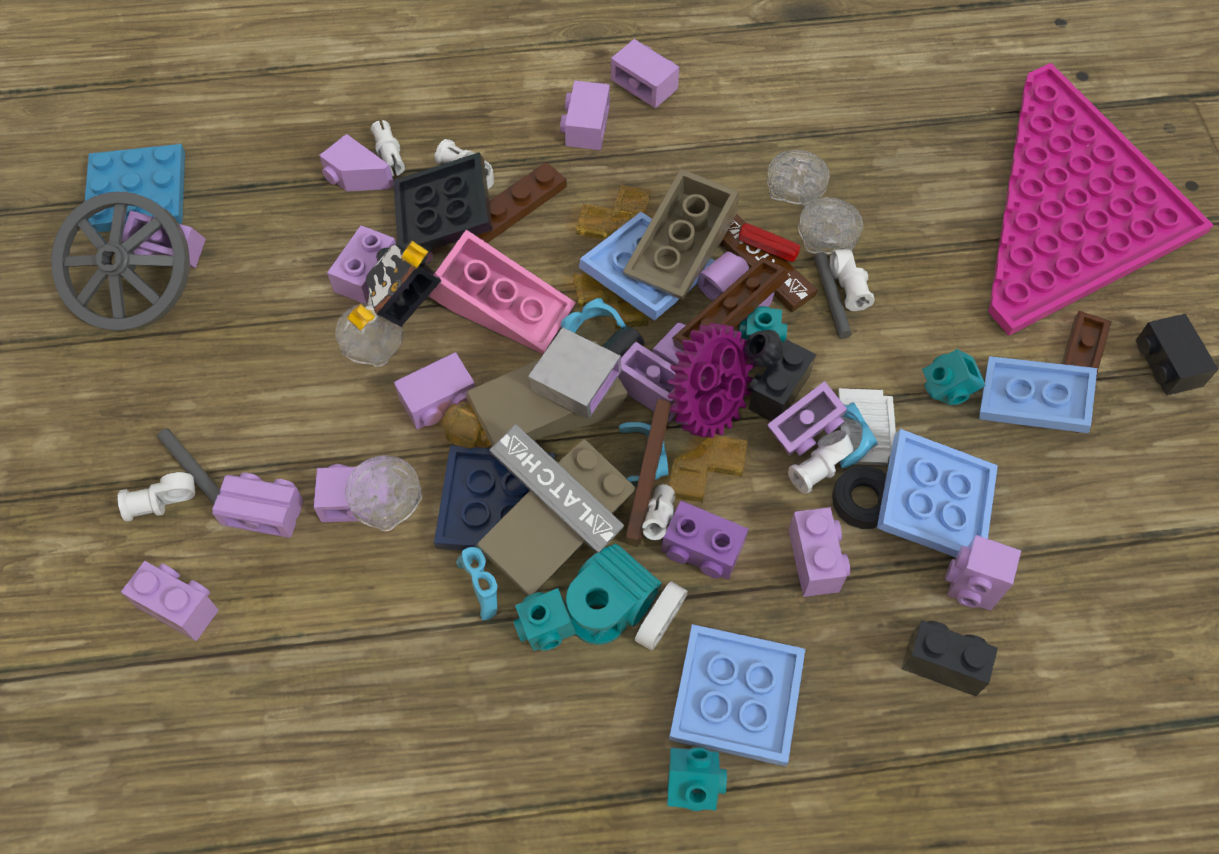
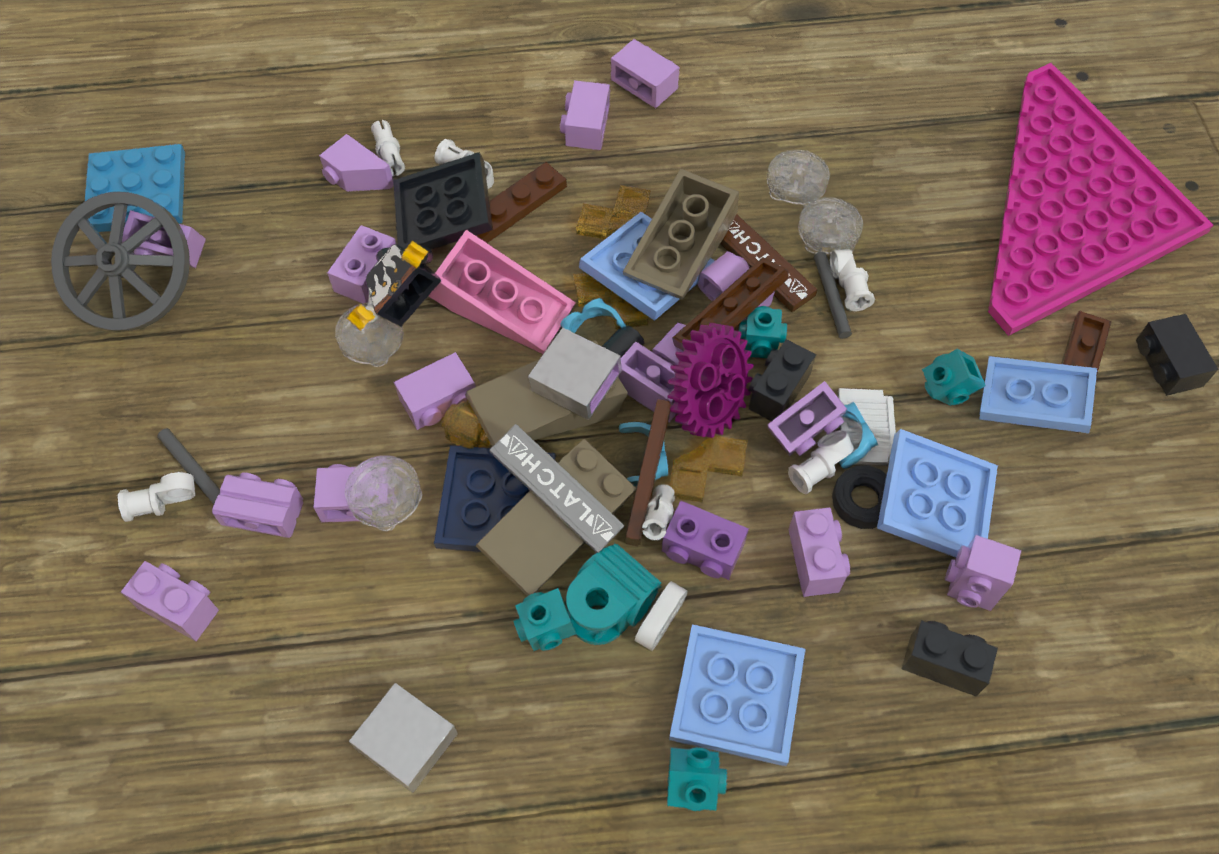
(403, 737): none -> flat silver piece
(488, 597): medium azure cap -> none
(764, 348): black piece -> none
(769, 242): red axle -> none

